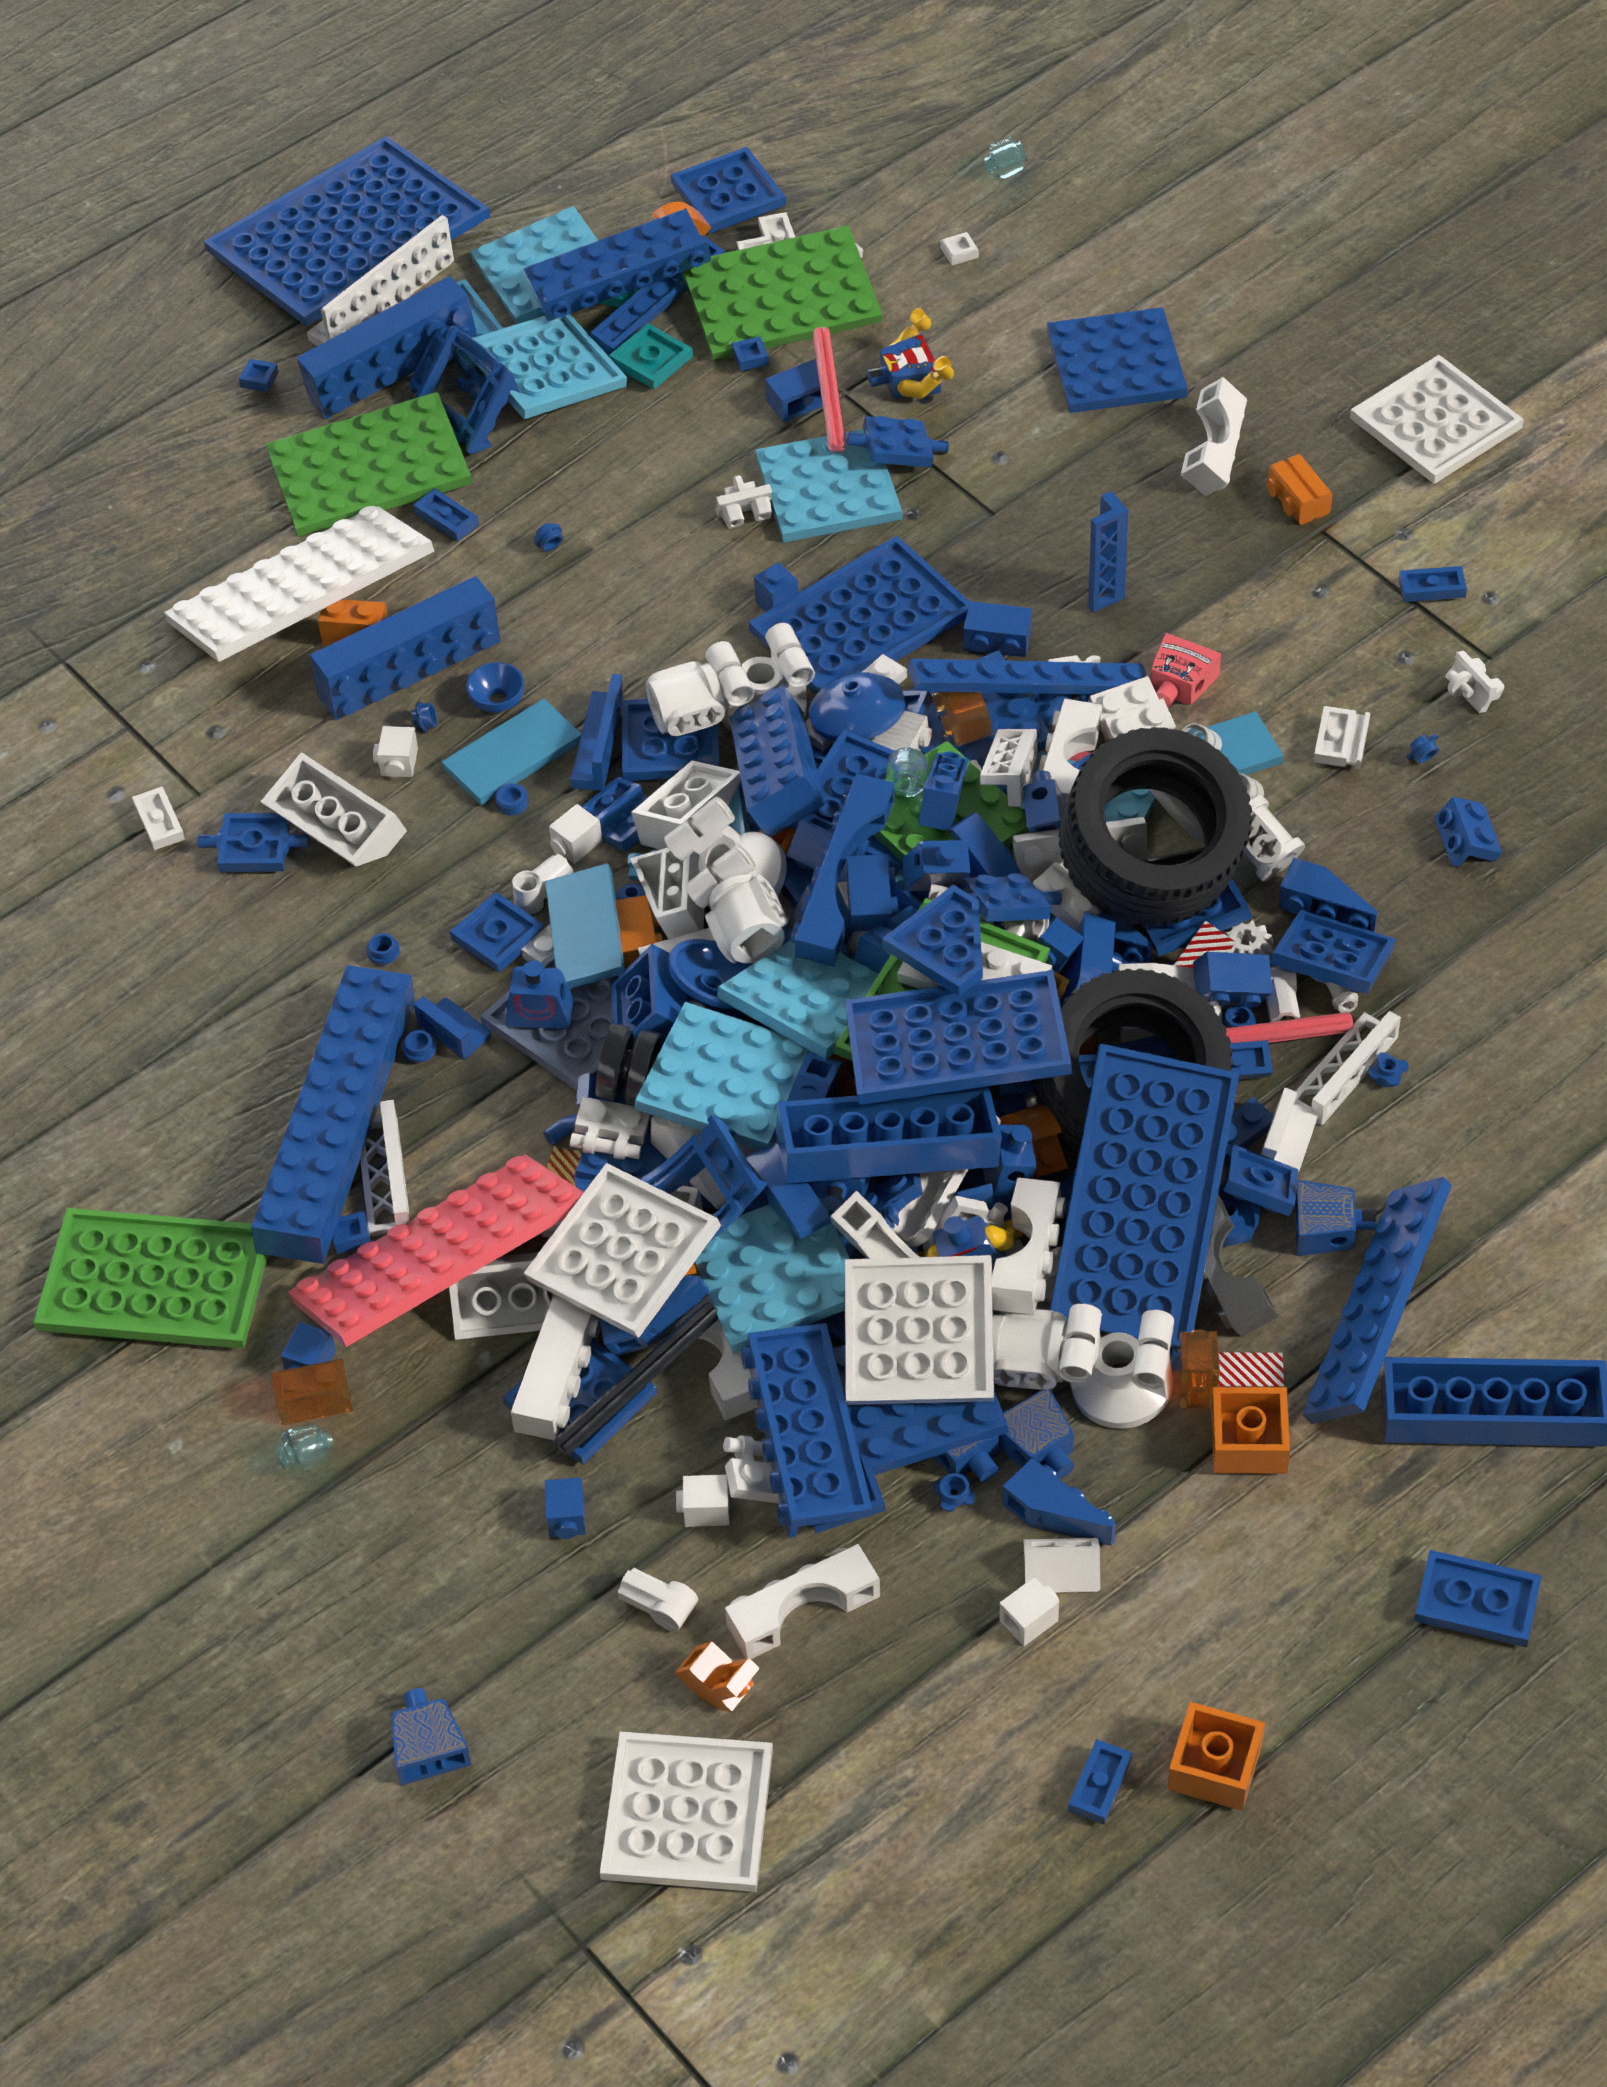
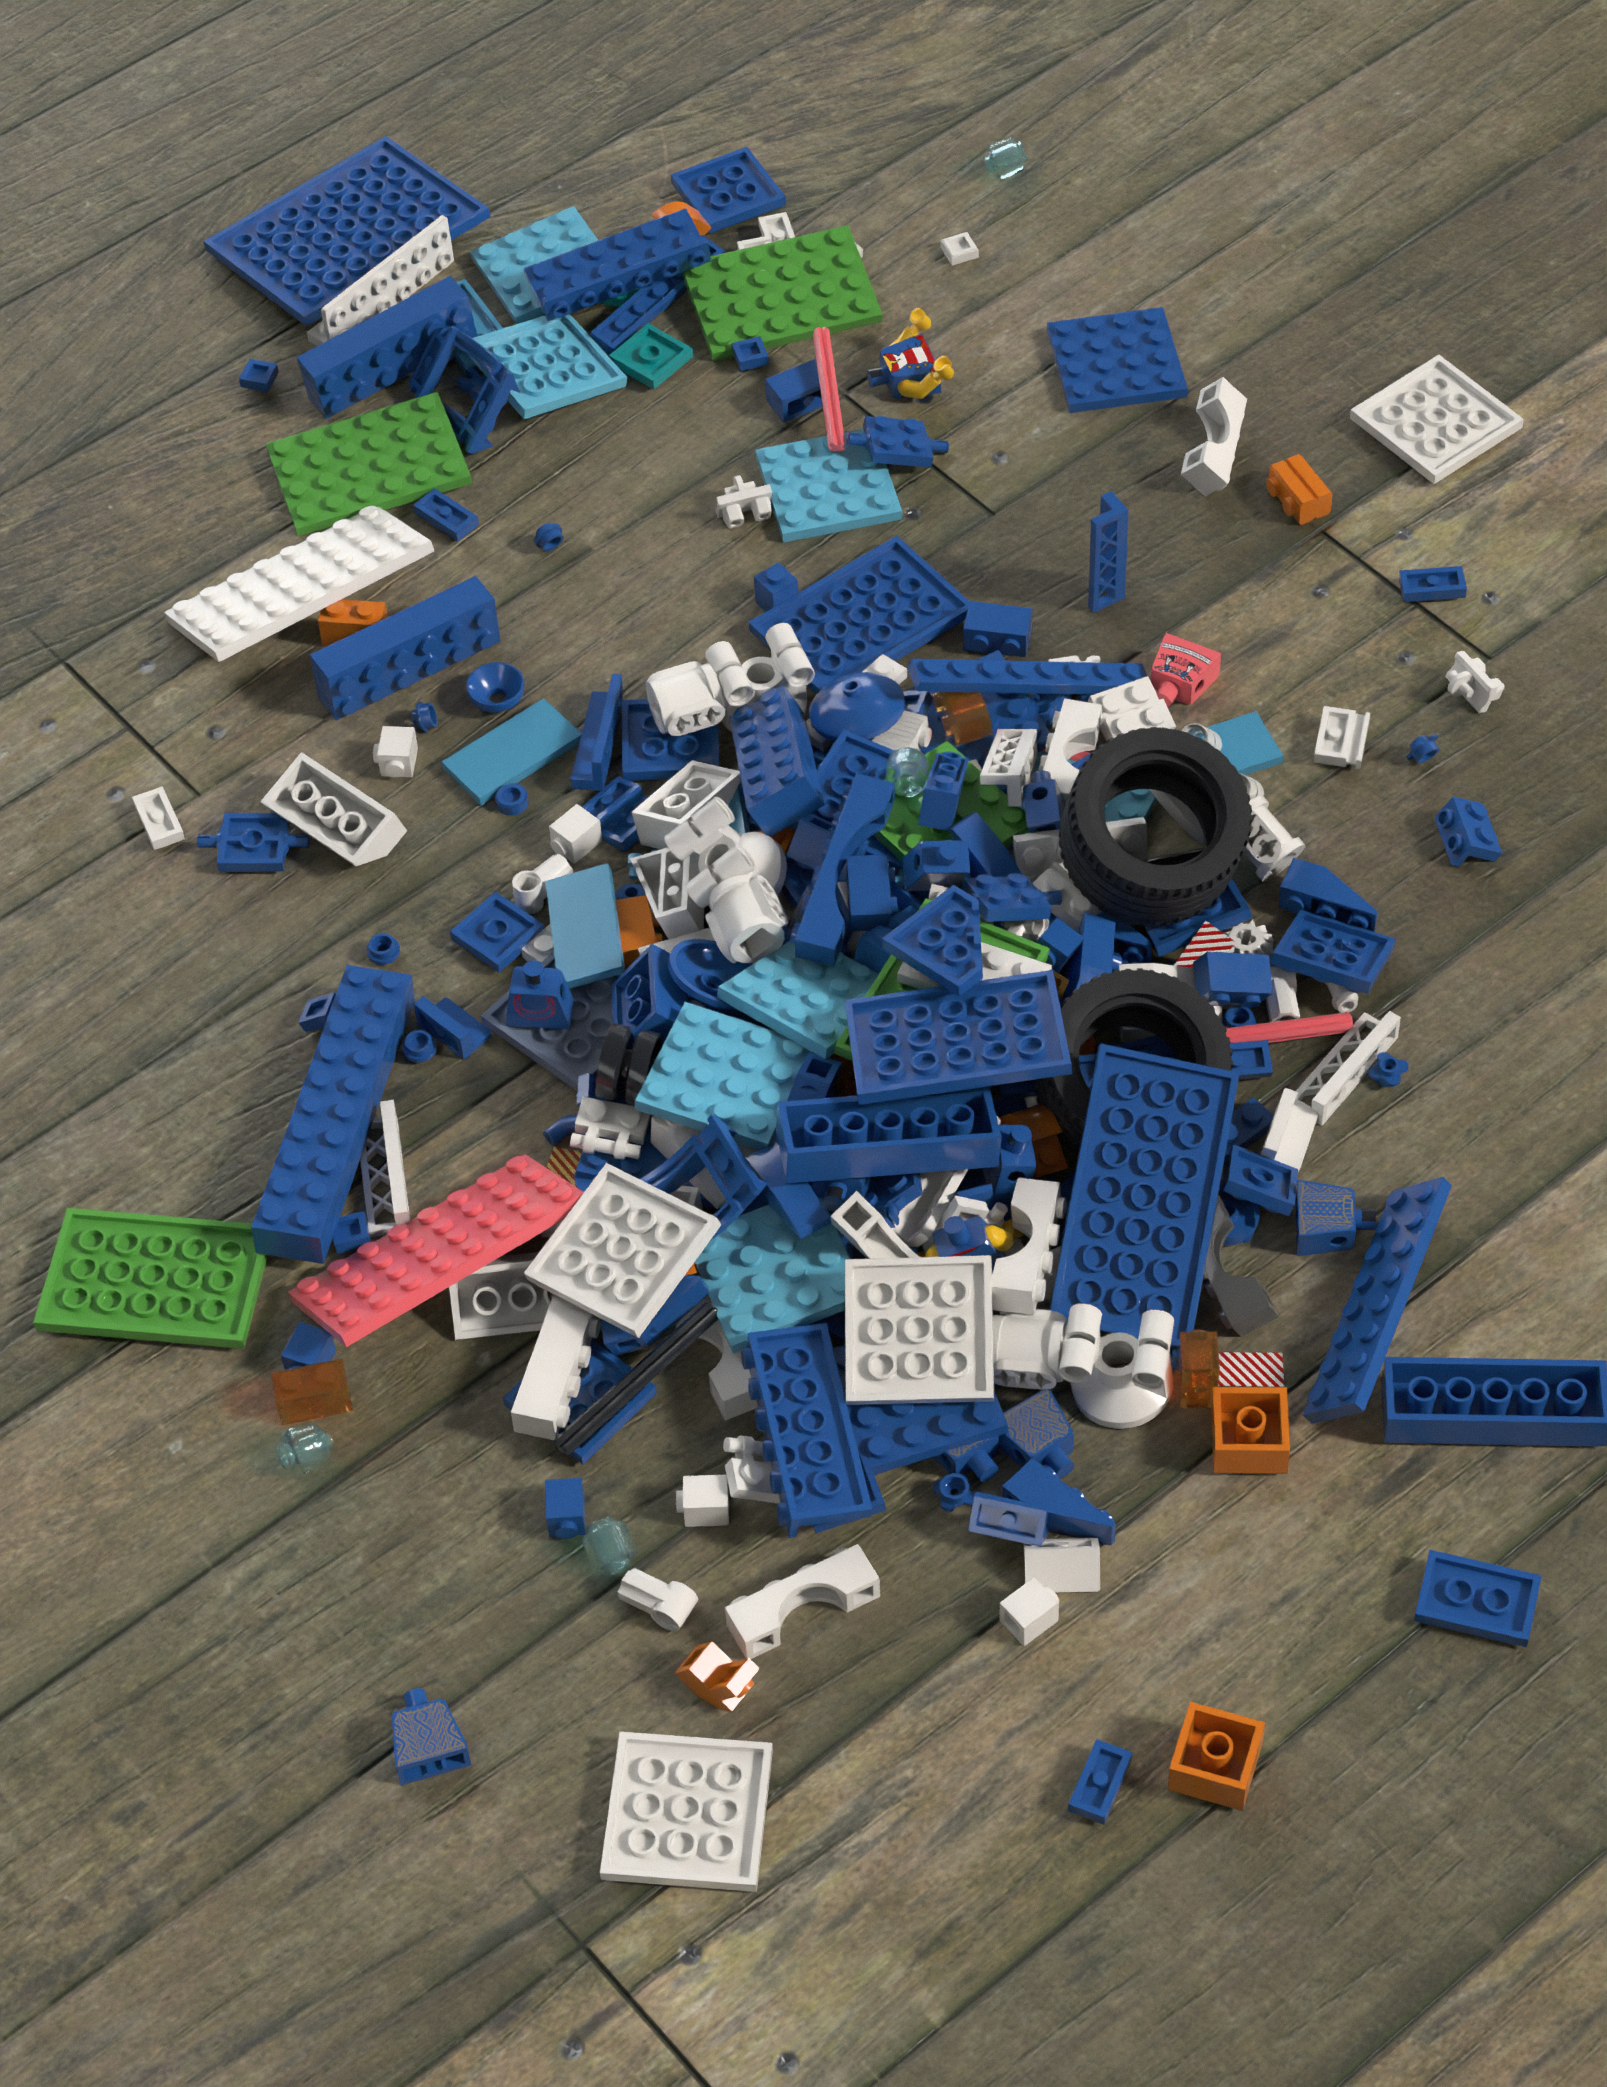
(316, 1012): none -> blue plate
(609, 1545): none -> clear light blue head
(1009, 1519): none -> blue panel

